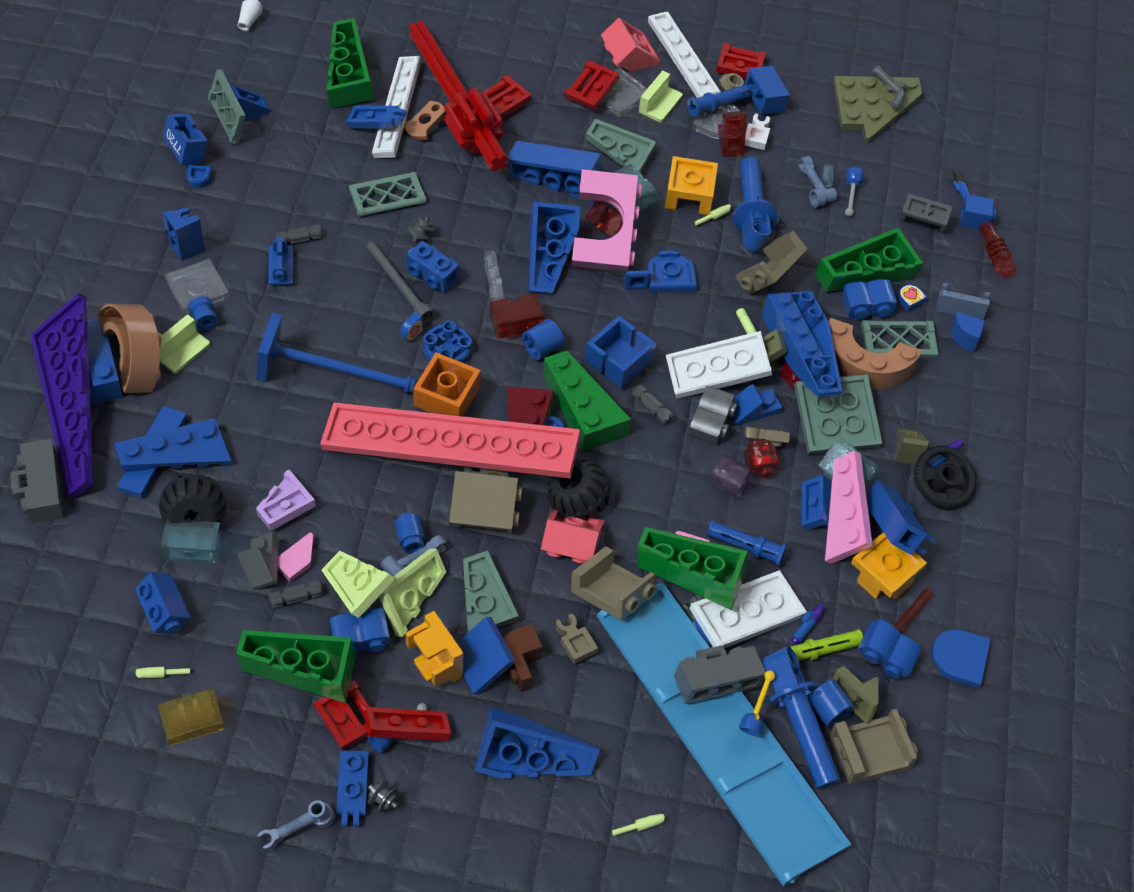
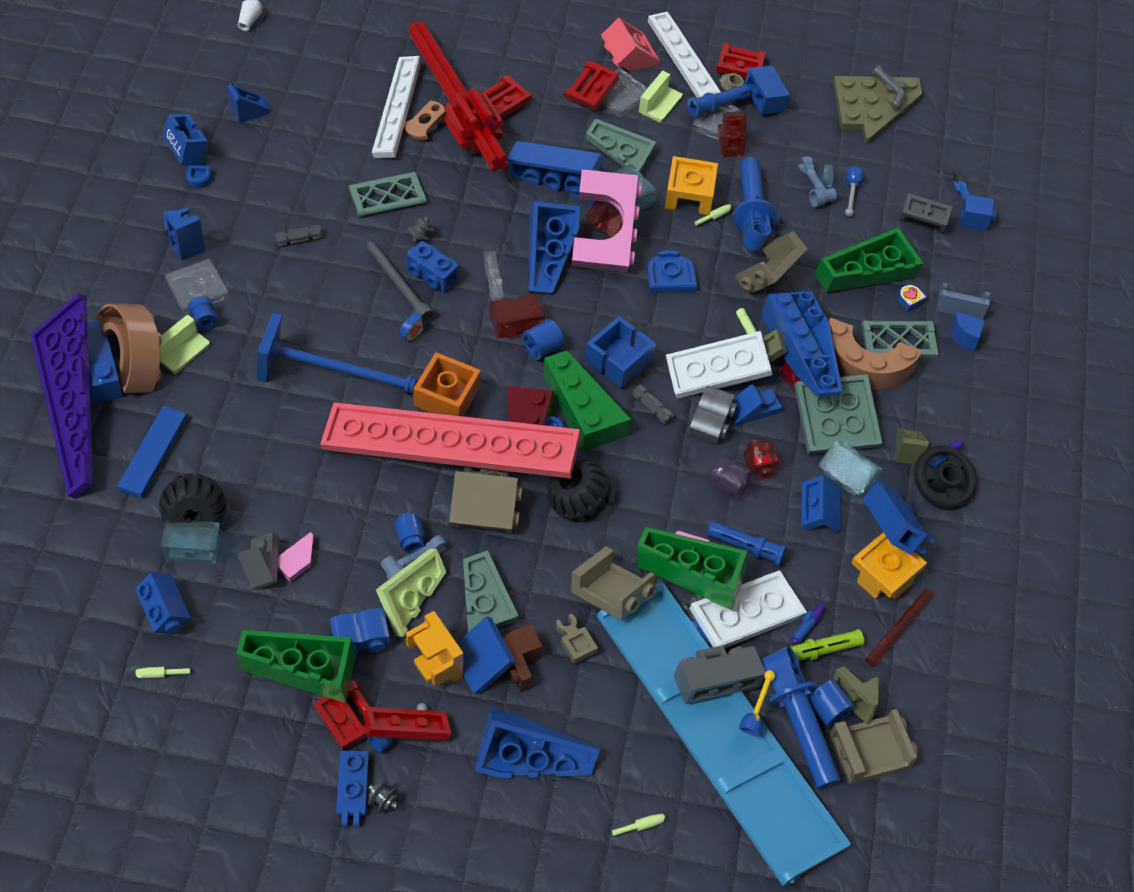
(40, 469): dark grey piece -> none
(185, 445): blue wing -> none
(191, 717): clear yellow brick -> none
(237, 114): sand green window -> none
(280, 263): blue hinge -> none
(285, 502): lavender wing -> none
(295, 594): dark grey axle -> none
(321, 820): sand blue brick -> none
(348, 71): green wedge -> none
(356, 582): yellowish green wing -> none
(375, 117): blue hinge -> none
(448, 341): blue tile -> none
(572, 537): coral slope -> none
(636, 279): blue slope -> none
(757, 133): white plate -> none
(773, 436): dark tan plate -> none
(848, 514): bright pink wing -> none
(869, 299): blue brick -> none
(889, 648): blue brick -> none
(961, 656): blue tile -> none
(997, 250): clear red hinge -> none

